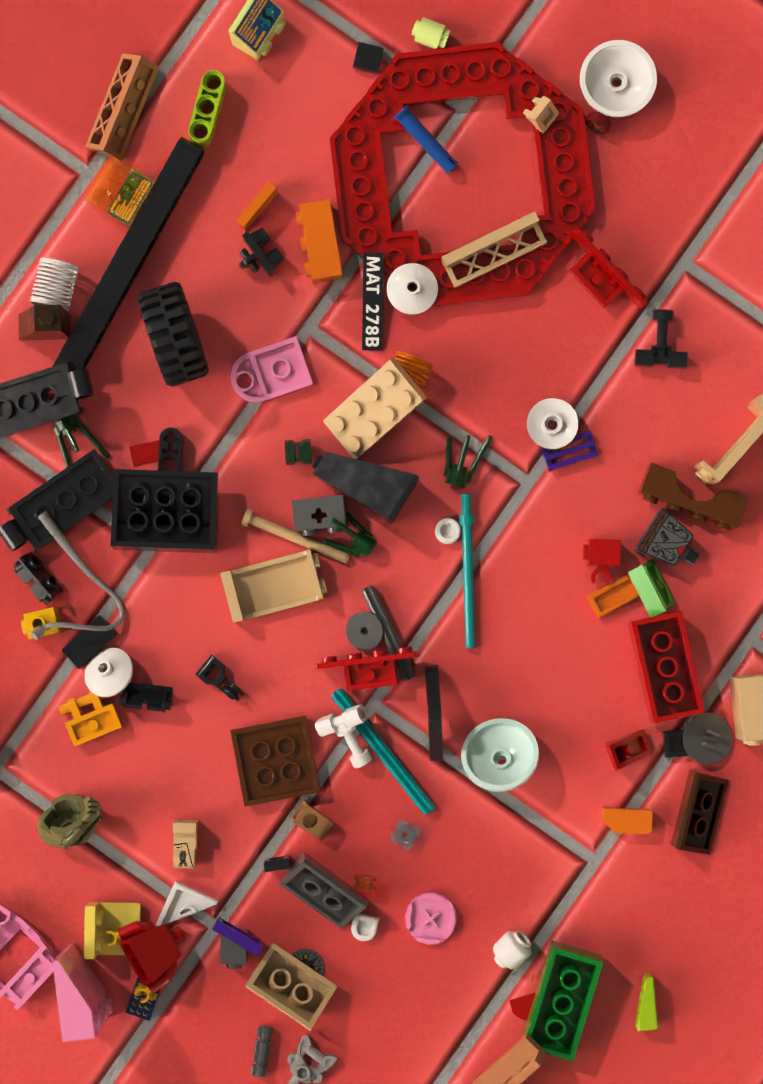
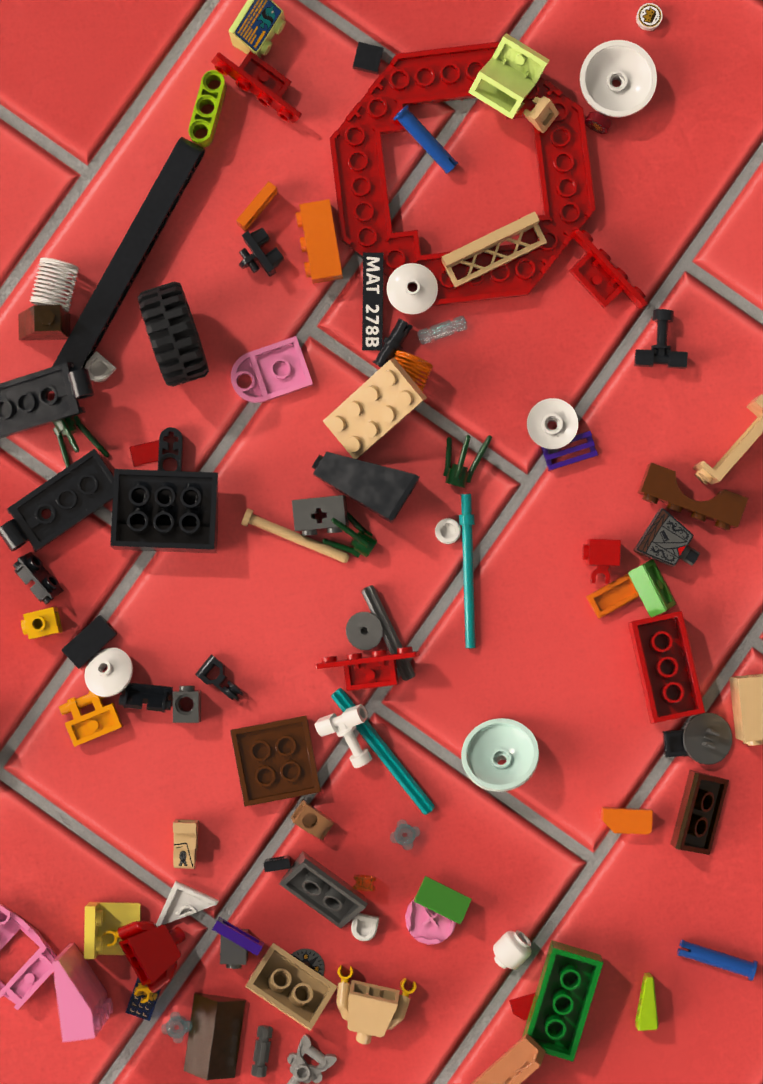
(69, 549): light grey piece -> none
(69, 820): olive helmet -> none
(99, 368): none -> white tile
(119, 190): clear yellow slope -> none
(125, 106): nougat fence -> none
(181, 715): none -> dark grey brick
(184, 1026): none -> clear light blue plate
(214, 1036): none -> dark brown slope
(261, 80): none -> red bracket
(273, 585): tan panel -> none
(304, 452): clear green wheel -> none
(371, 1007): none -> tan torso
(393, 342): none -> black pin
(430, 33): yellowish green brick -> none
(434, 713): black beam -> none
(442, 329): none -> clear light blue axle
(442, 900): none -> bright green slope
(509, 76): none -> yellowish green piece
(628, 749): red slope -> none
(649, 16): none -> tile
(718, 959): none -> blue pin

